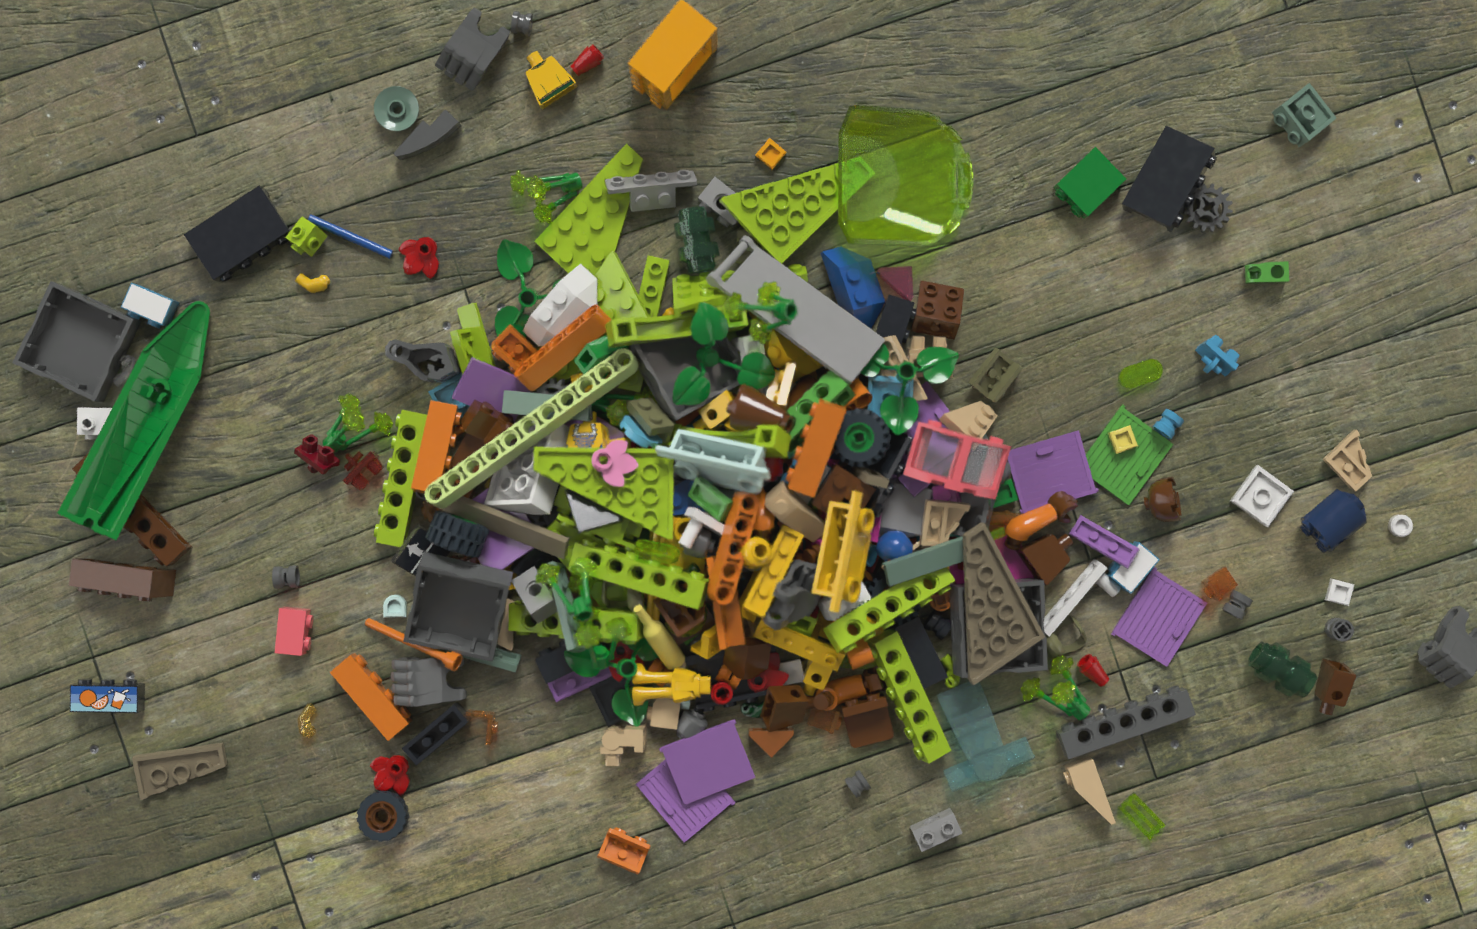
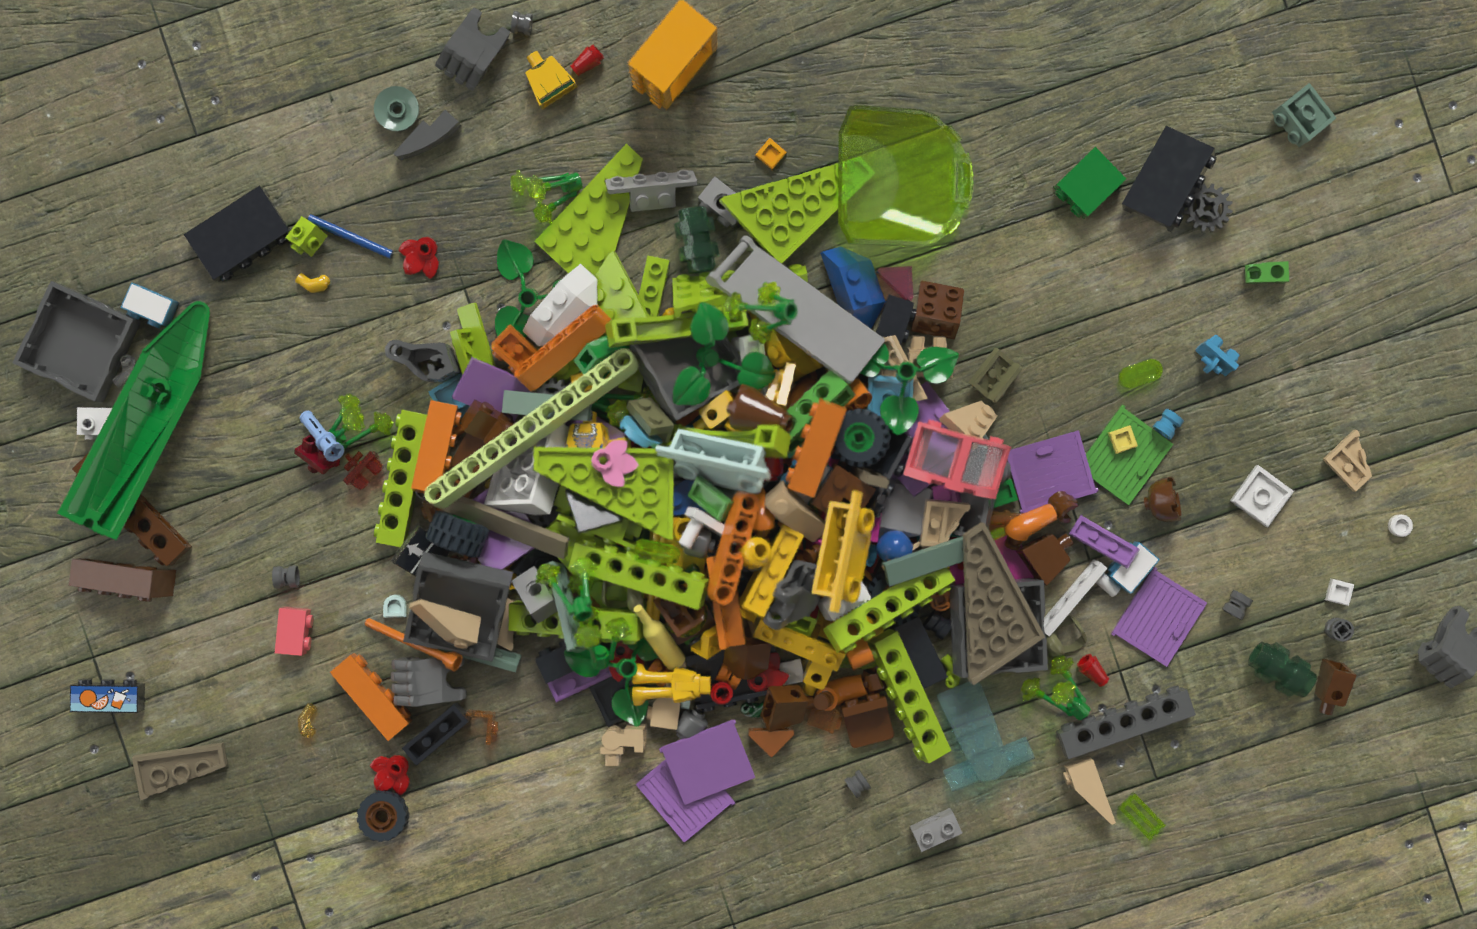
(324, 440): none -> light blue pin
(449, 623): none -> tan slope
(624, 850): orange bracket -> none
(1218, 584): clear orange bracket -> none
(1334, 520): dark blue cylinder -> none

